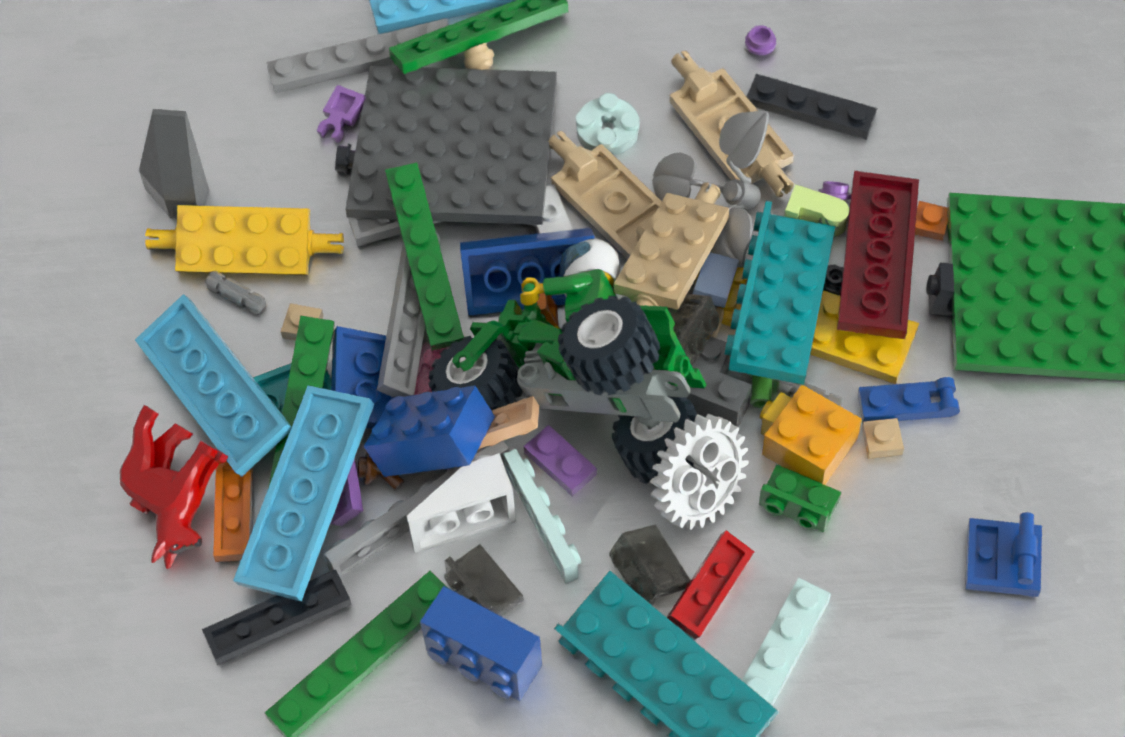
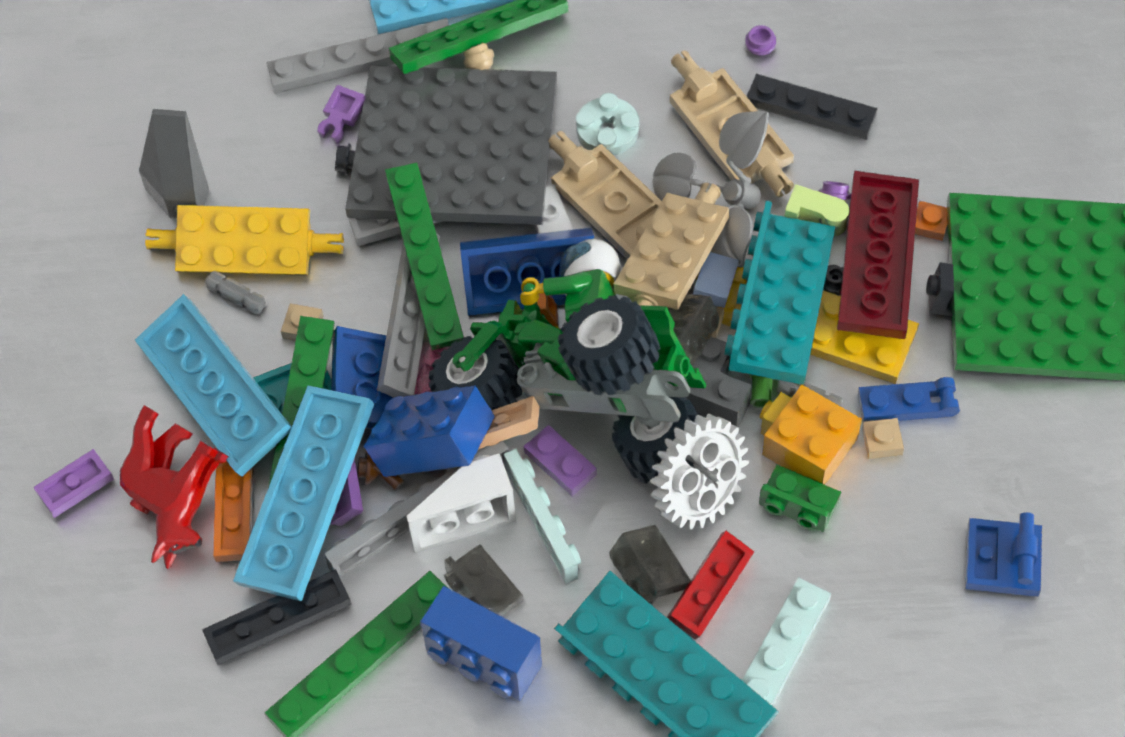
(73, 483): none -> medium lavender plate

